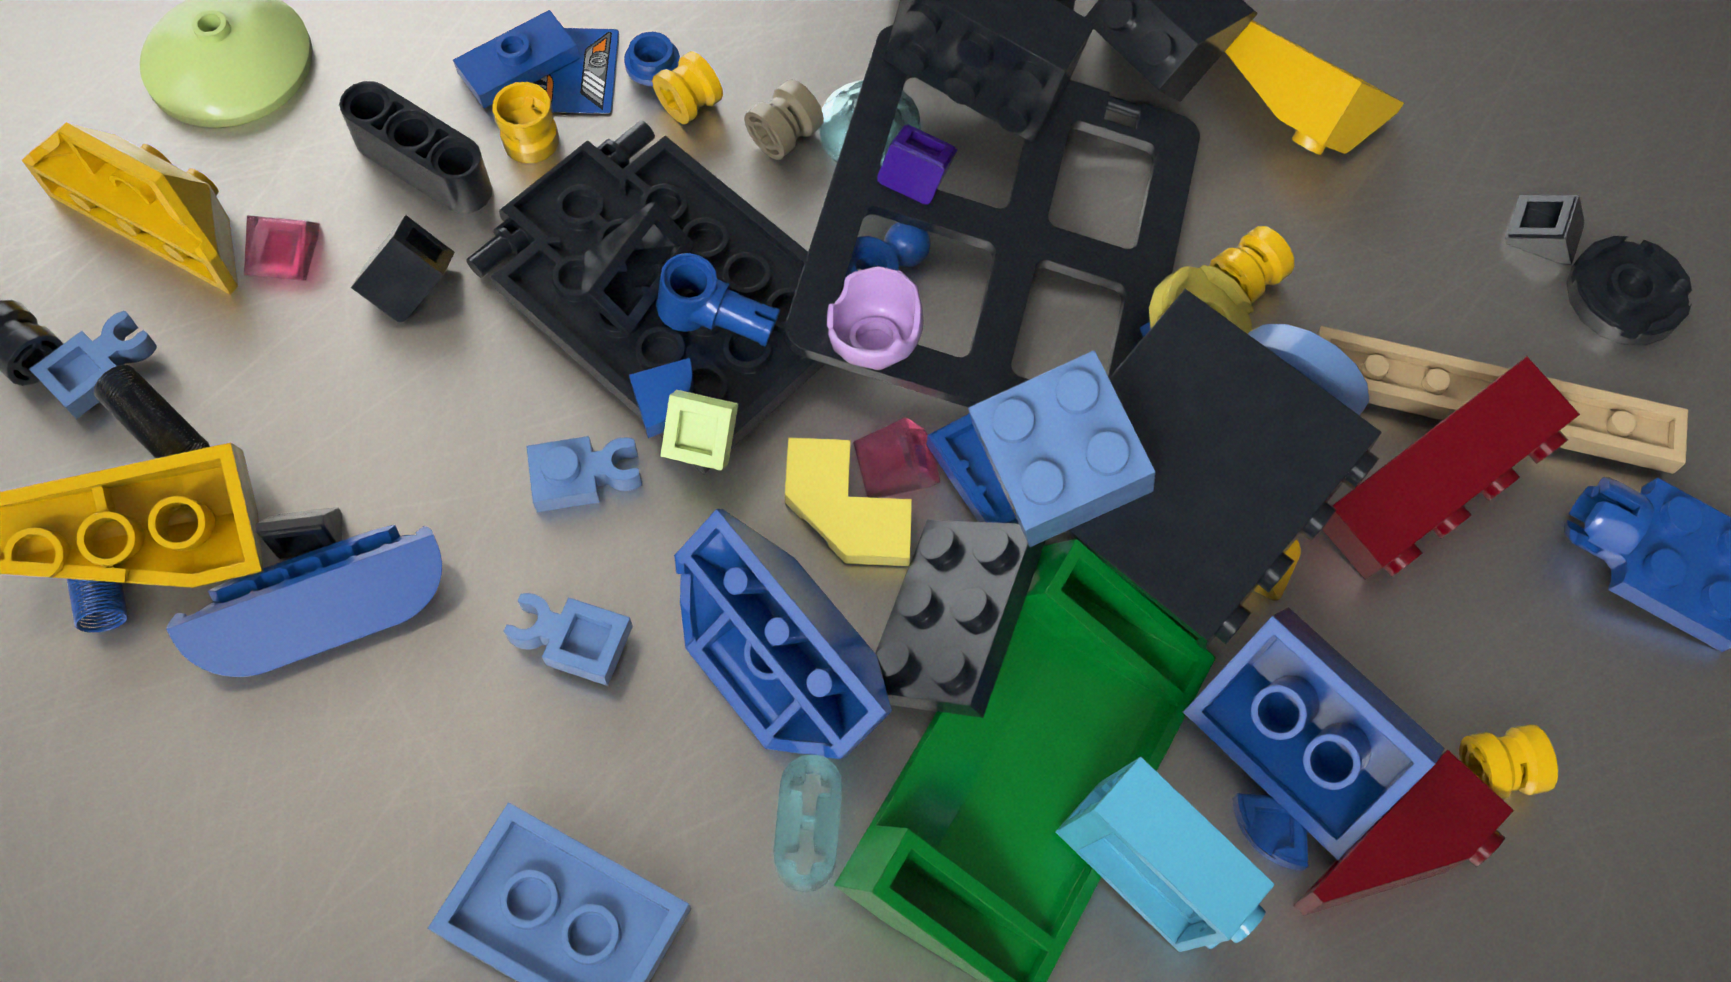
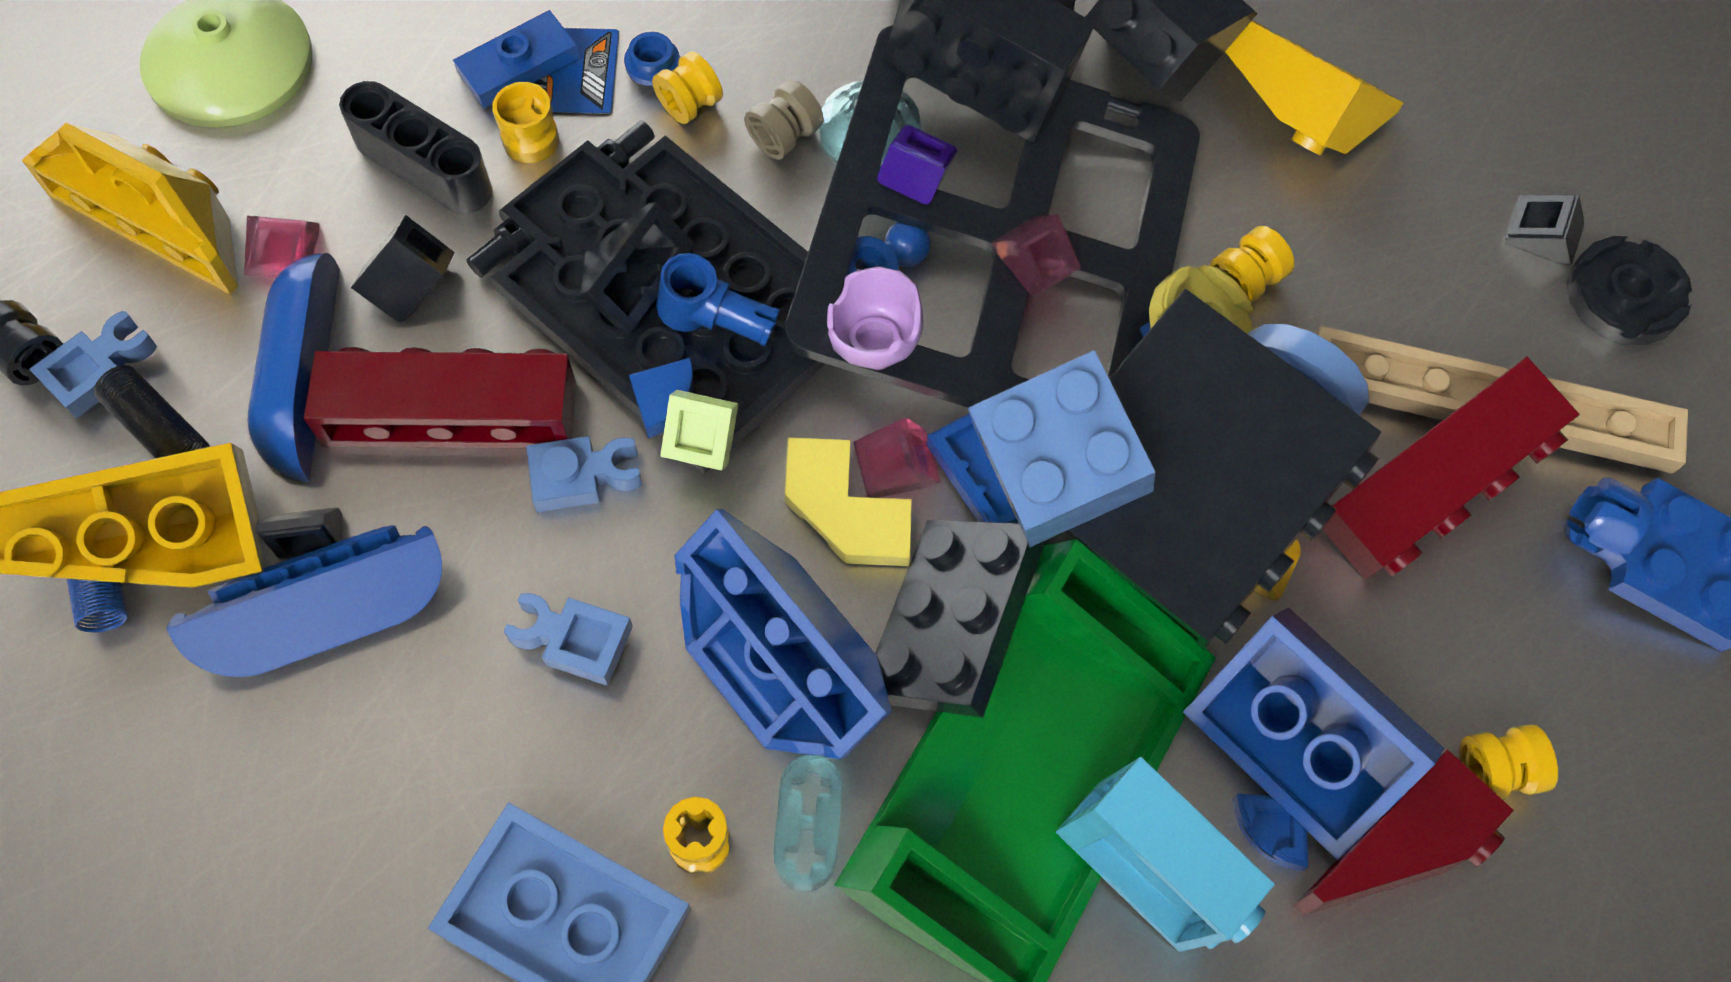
(293, 328): none -> blue brick
(440, 398): none -> dark red brick
(699, 814): none -> yellow bush
(1038, 253): none -> clear pink slope

